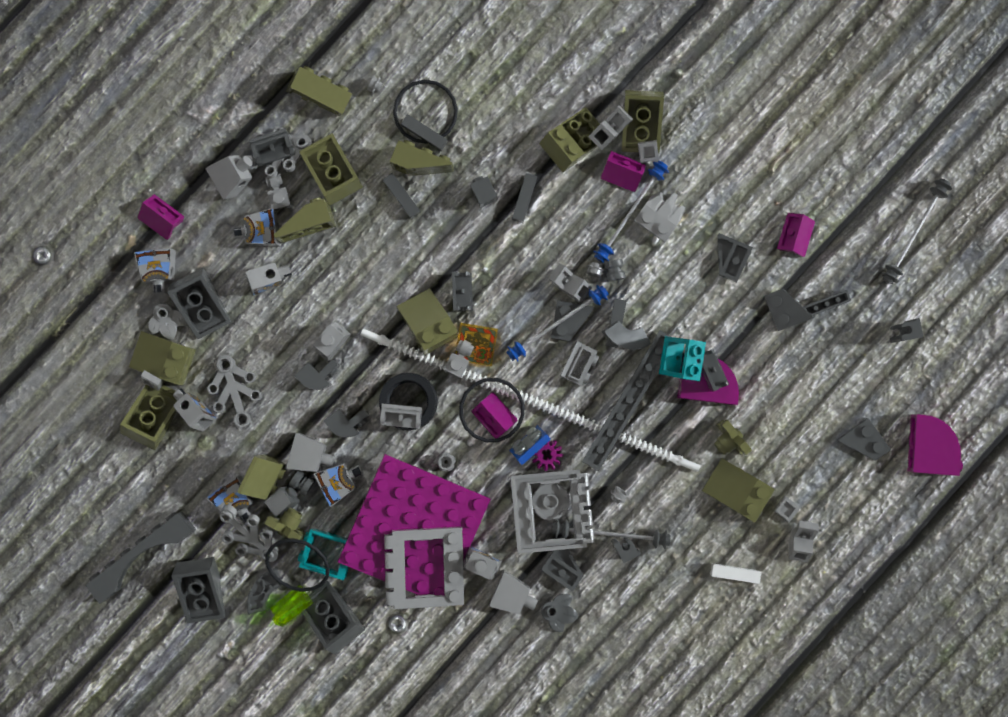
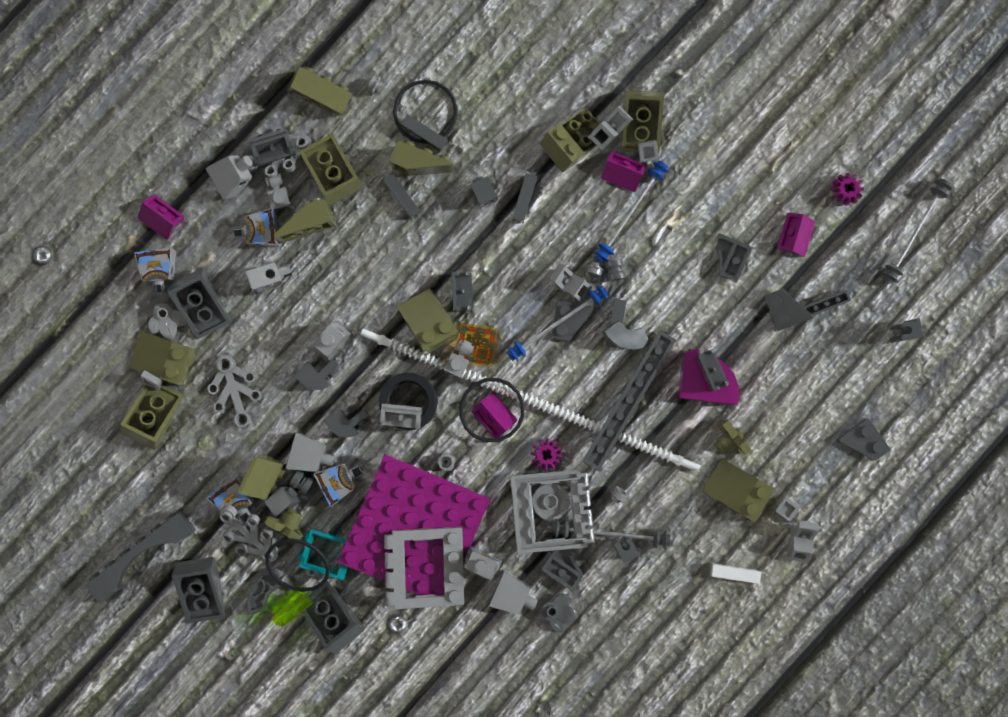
(193, 410): light grey torso -> none
(530, 444): piece -> none
(579, 364): light grey window -> none
(660, 215): light grey plate -> none
(672, 358): teal window -> none
(839, 189): none -> magenta gear
(933, 447): magenta brick -> none

